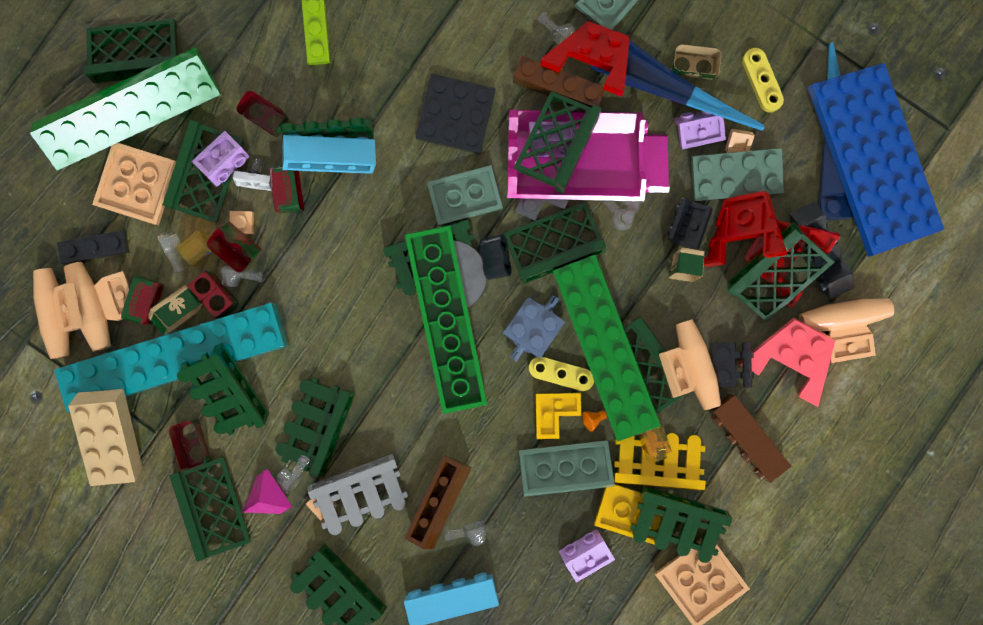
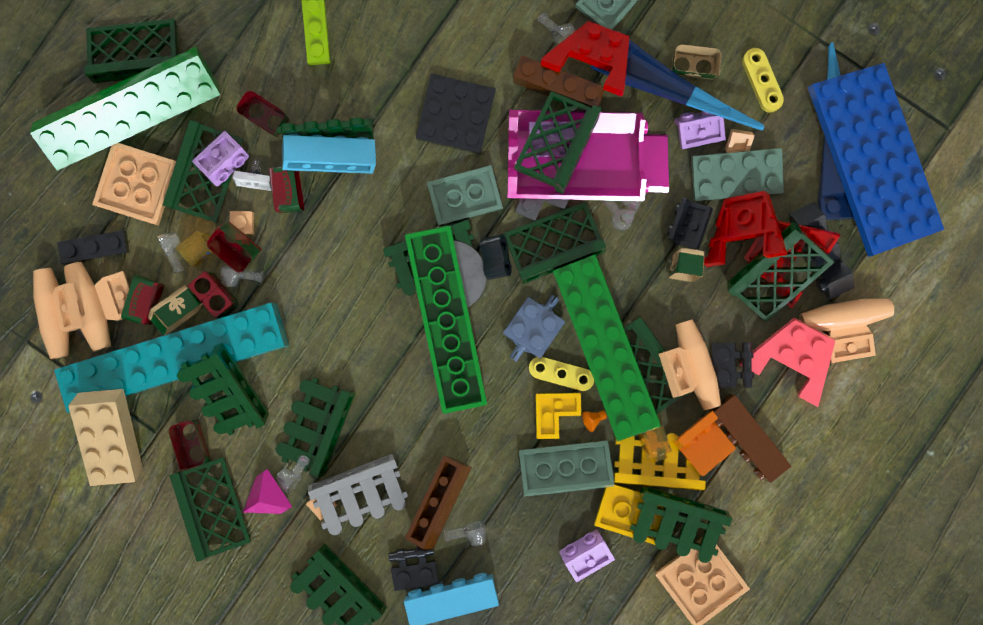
(416, 574): none -> black plate
(704, 444): none -> orange bracket

